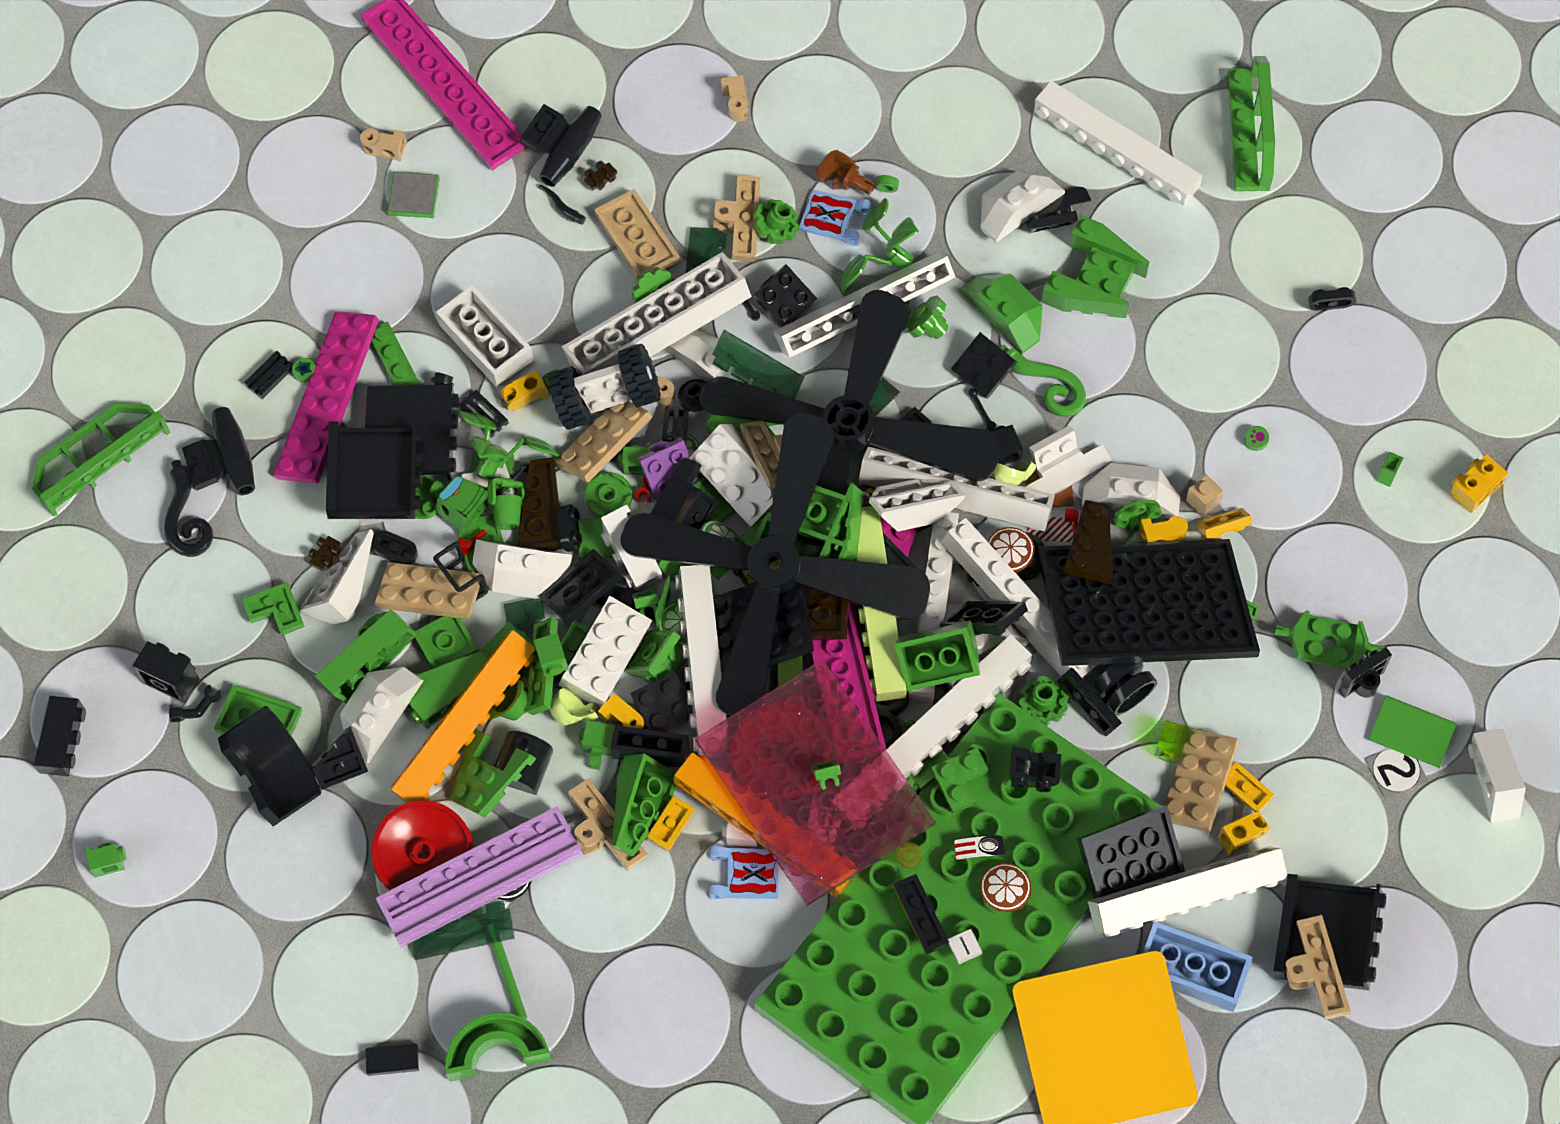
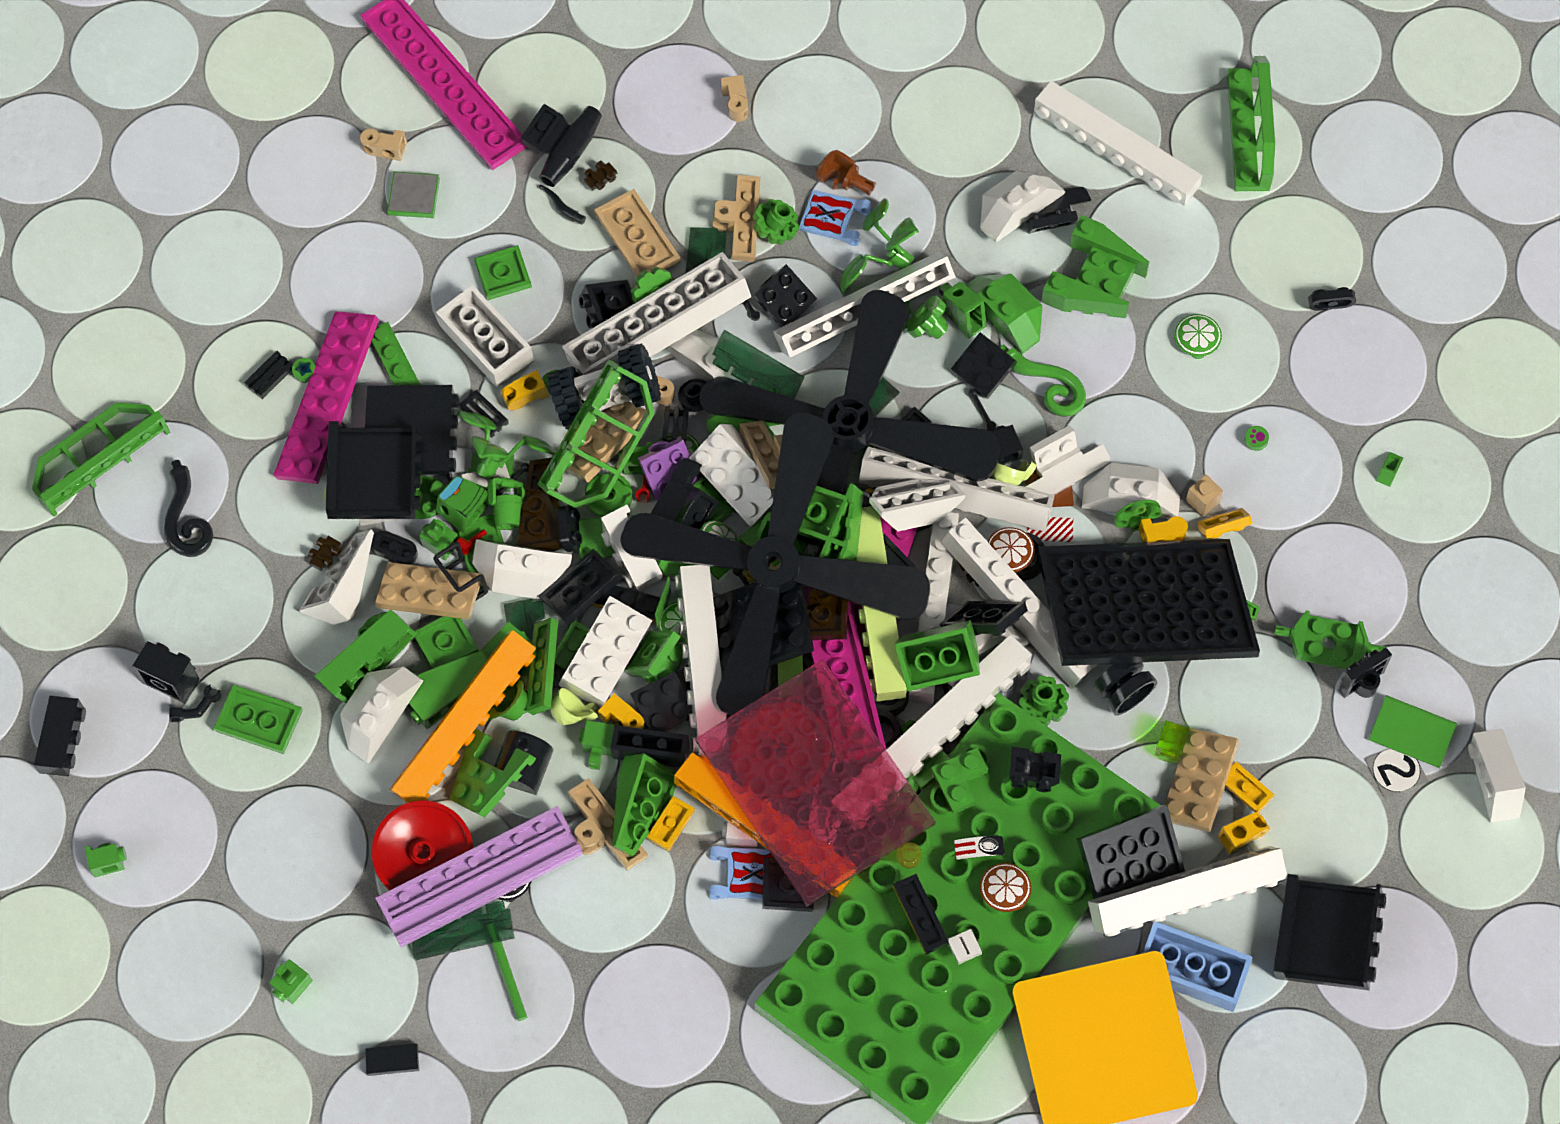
(225, 454): black plate -> none
(272, 763): black panel -> none
(276, 602): bright green plate -> none
(289, 982): none -> bright green brick
(339, 761): black wing -> none
(437, 537): none -> bright green brick
(442, 379): black plate -> none
(493, 1031): bright green brick -> none
(502, 272): none -> bright green tile
(551, 654): bright green brick -> none
(577, 432): none -> bright green plate
(605, 300): none -> black plate
(646, 599): bright green tile -> none
(778, 891): none -> black plate
(826, 770): bright green tile -> none
(887, 183): bright green tile -> none
(964, 308): none -> bright green torso
(1072, 515): red hand -> none
(1088, 702): black tile -> none
(1091, 546): dark brown wing -> none
(1198, 335): none -> dish
(1318, 968): tan plate -> none
(1478, 483): yellow brick -> none

